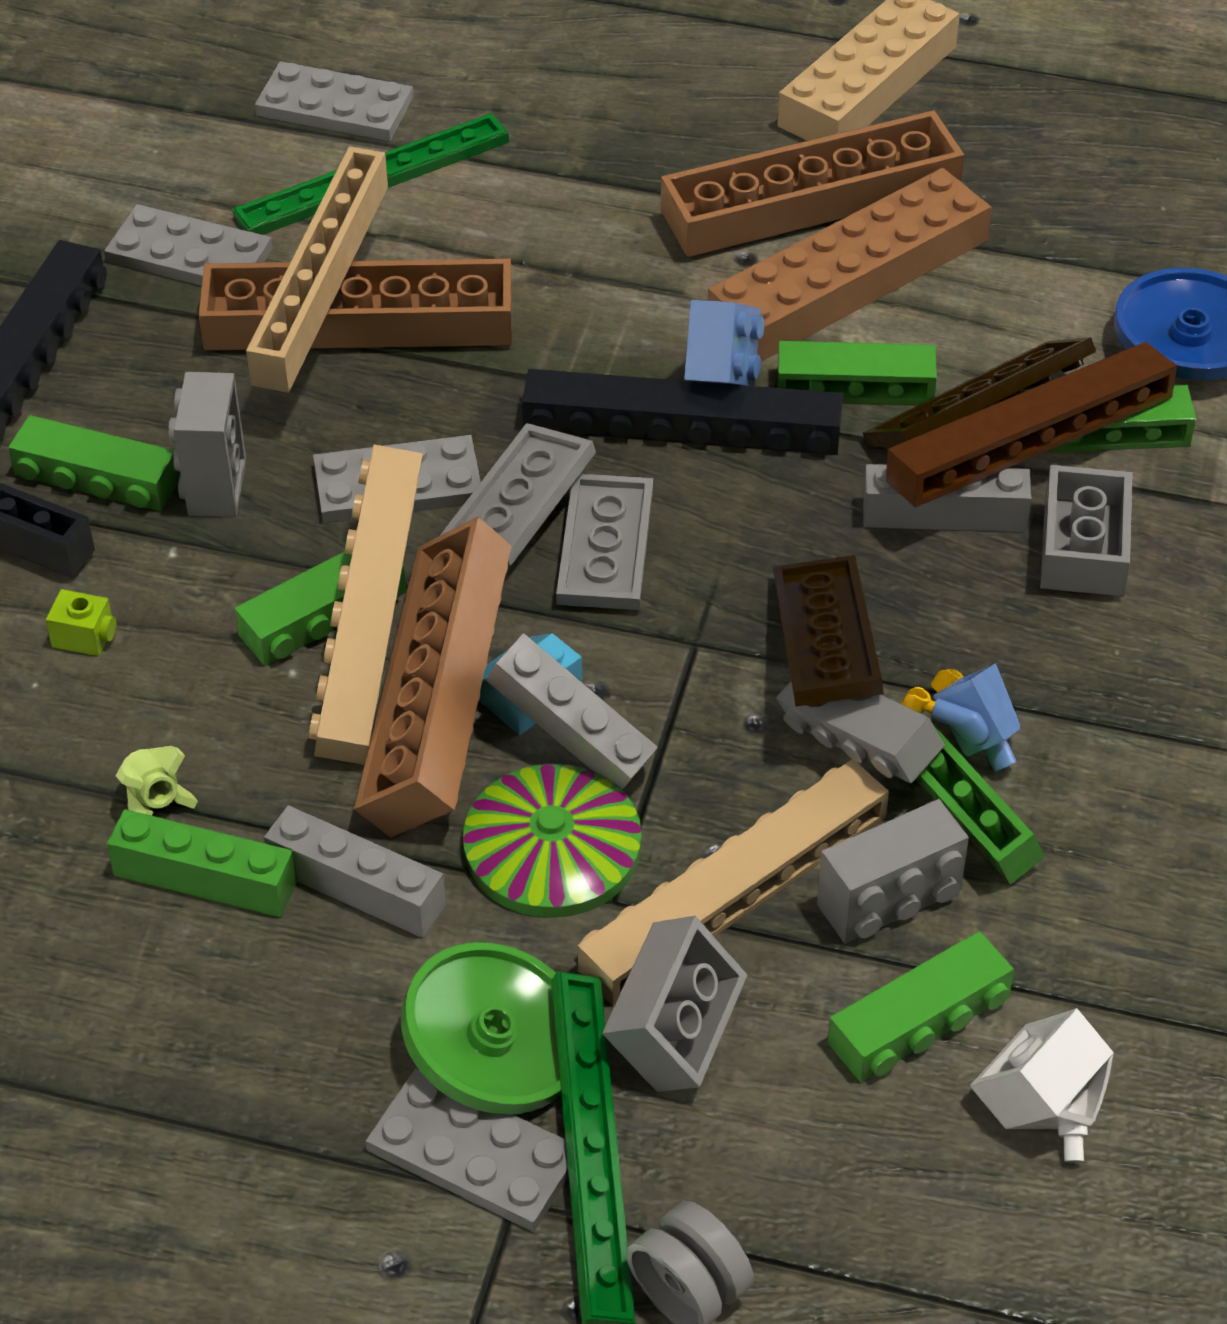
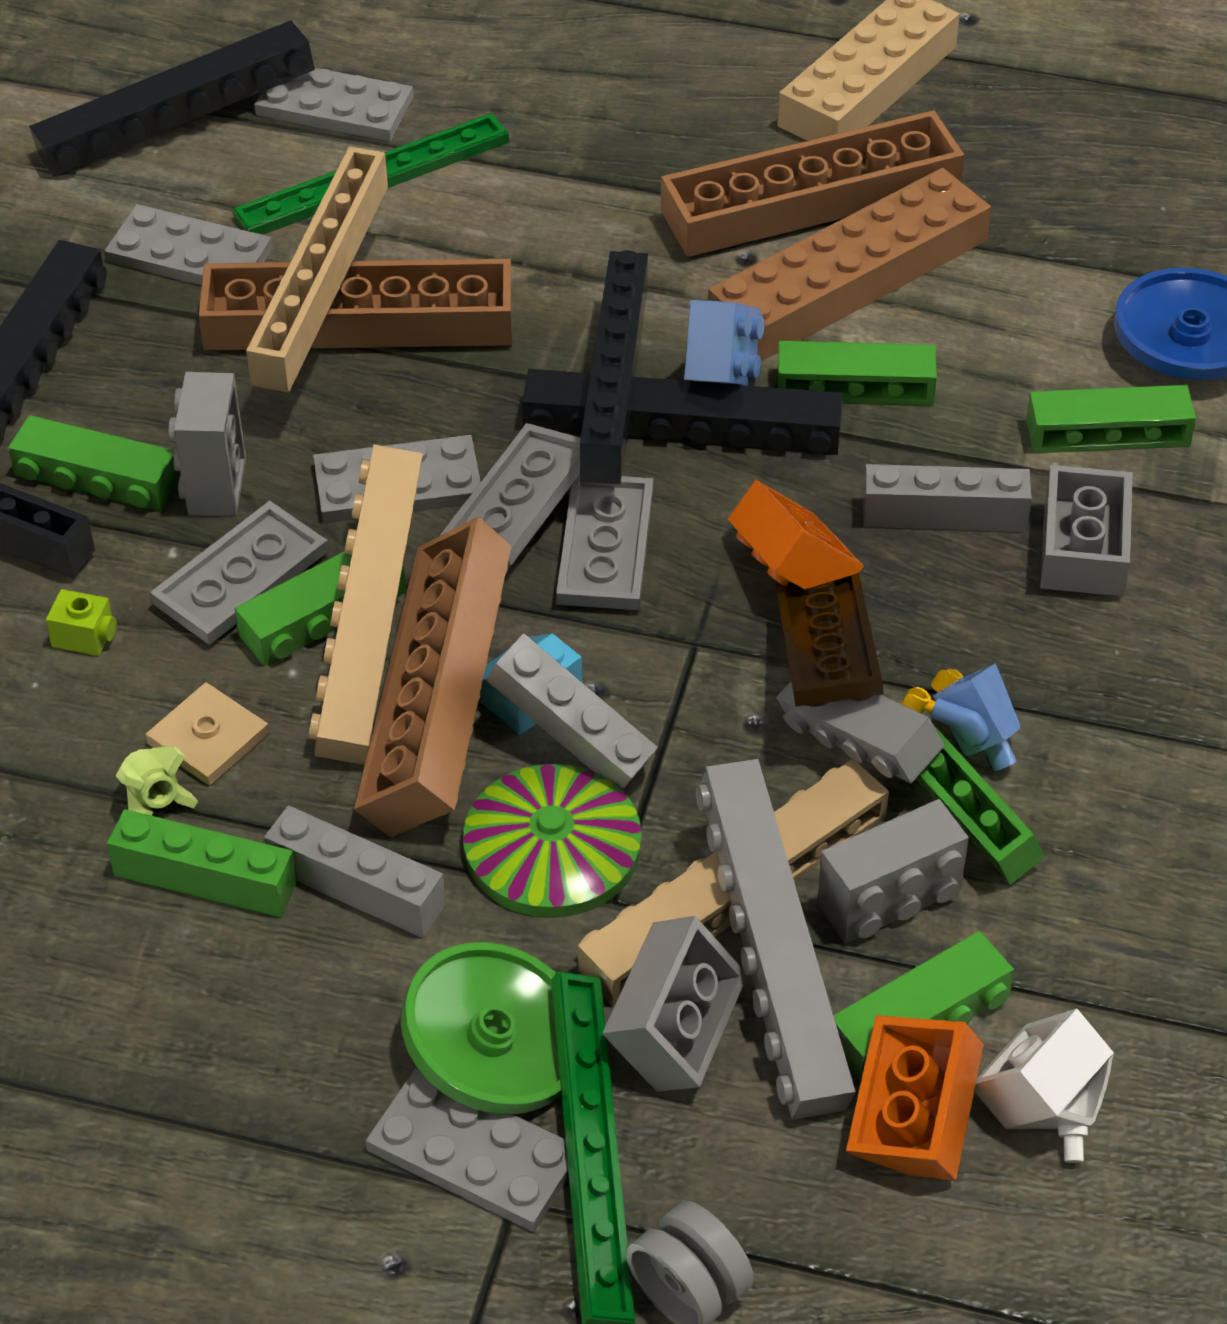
(172, 98): none -> black brick
(209, 732): none -> tan plate
(237, 567): none -> light grey plate
(614, 368): none -> black brick
(775, 941): none -> light grey brick
(790, 539): none -> orange slope
(916, 1096): none -> orange slope
(997, 384): dark brown plate -> none
(1029, 424): reddish brown brick -> none

